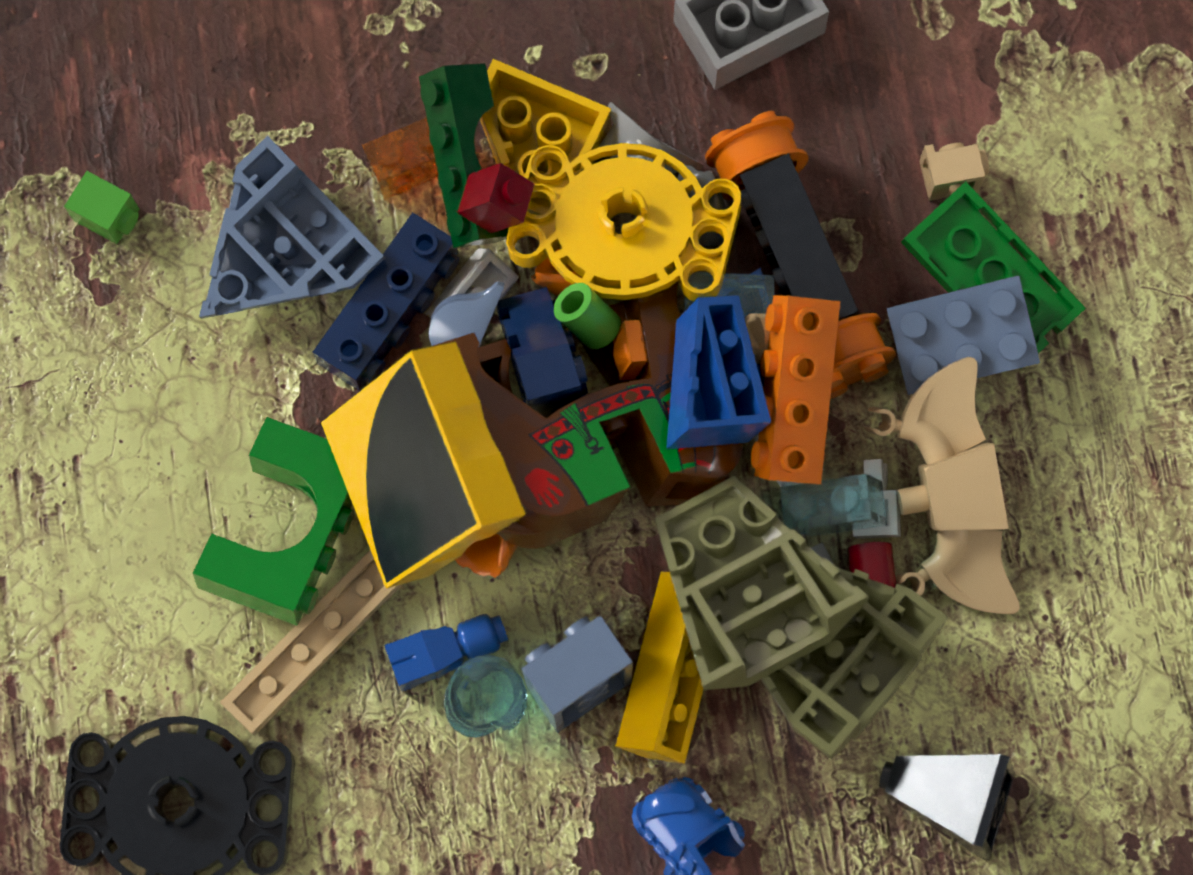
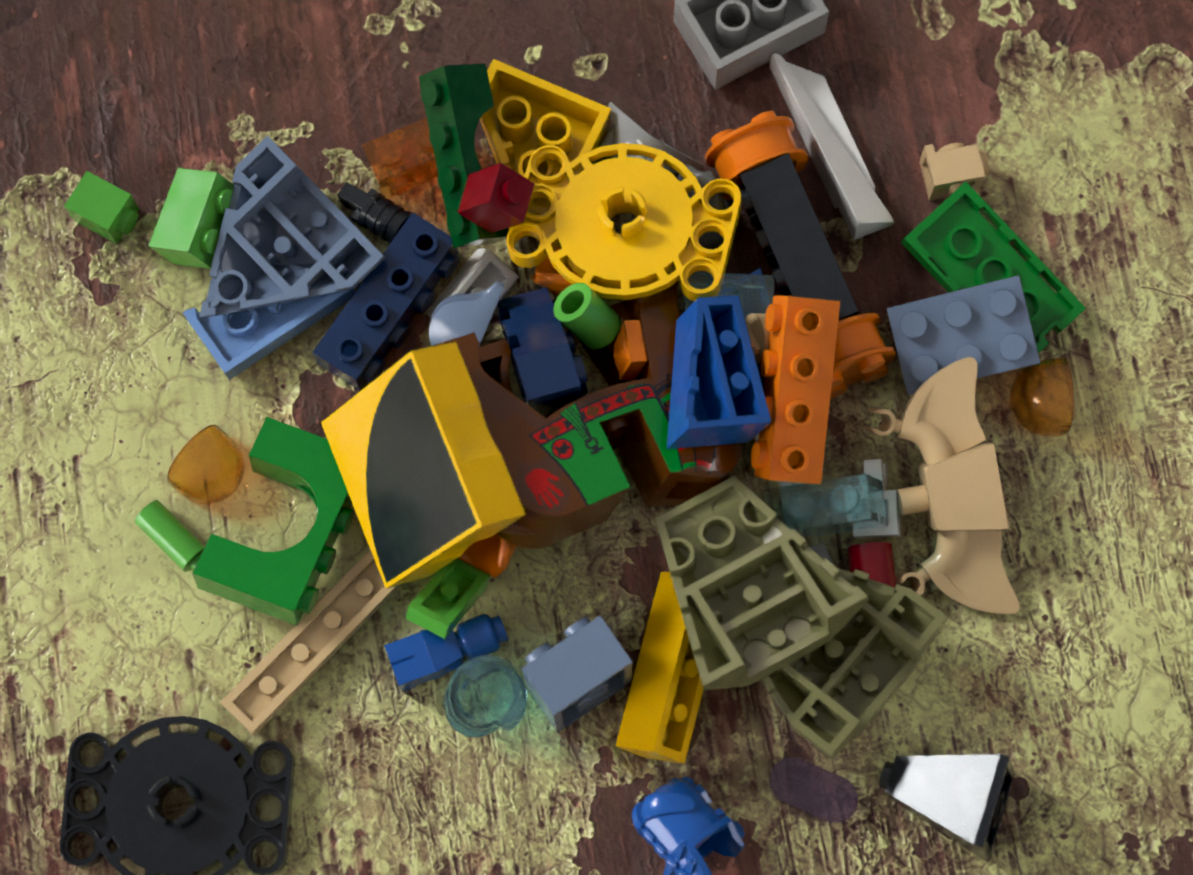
(170, 535): none -> bright green cylinder
(192, 218): none -> bright green brick
(207, 467): none -> clear orange helmet
(249, 335): none -> medium blue wing
(373, 211): none -> black hinge
(447, 597): none -> bright green plate
(813, 790): none -> tile
(831, 147): none -> white wedge
(1044, 397): none -> clear orange helmet

